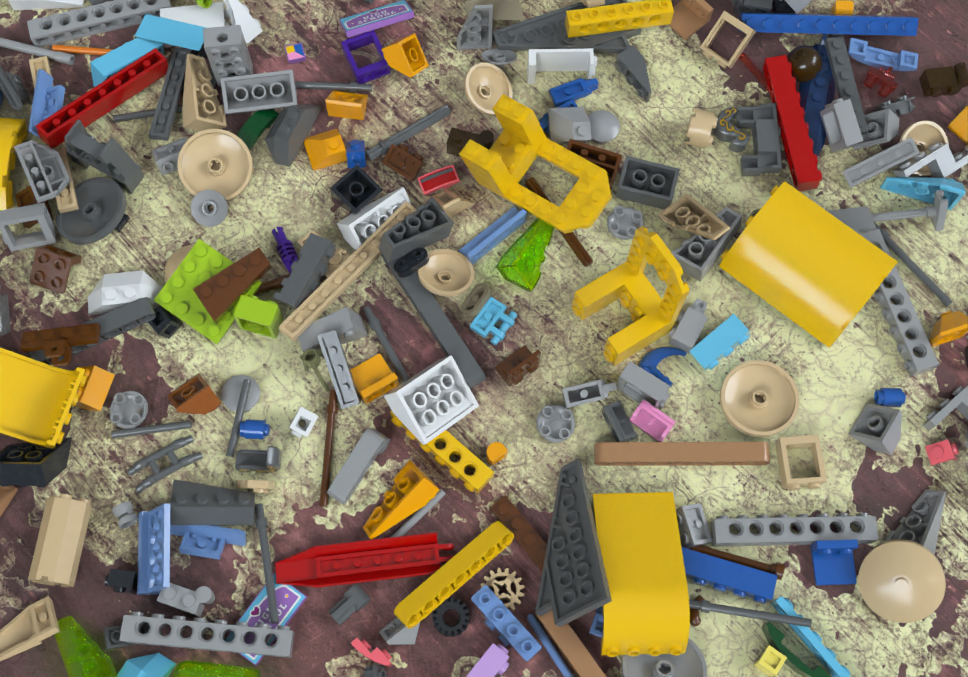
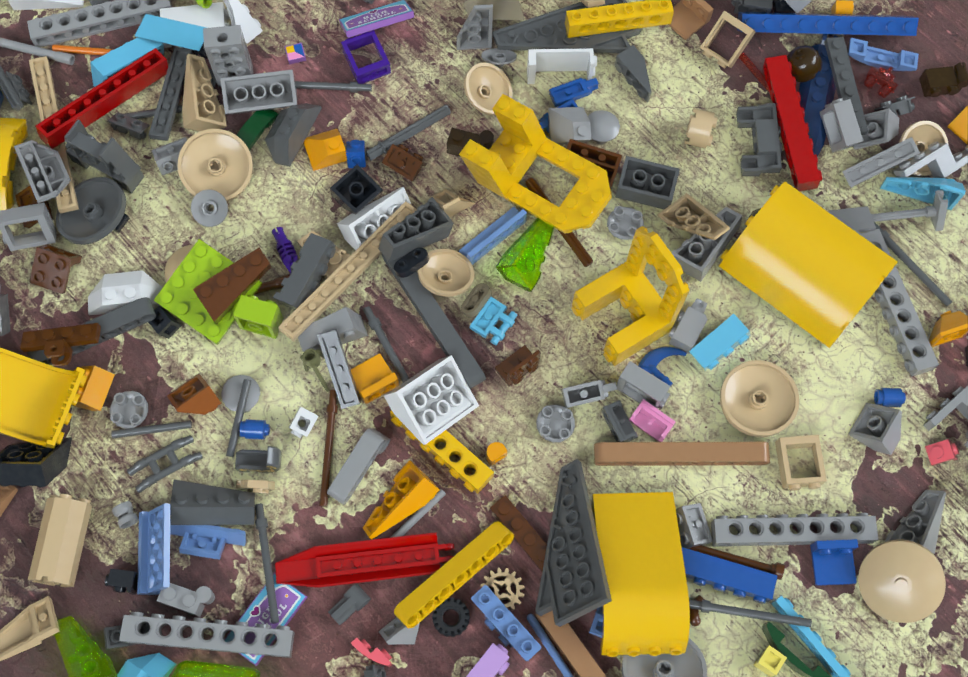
(46, 100): medium blue bracket -> none
(123, 123): none -> dark grey hinge
(346, 105): light orange slope -> none
(406, 55): light orange slope -> none
(438, 179): slope -> none
(728, 132): dark grey animal -> none

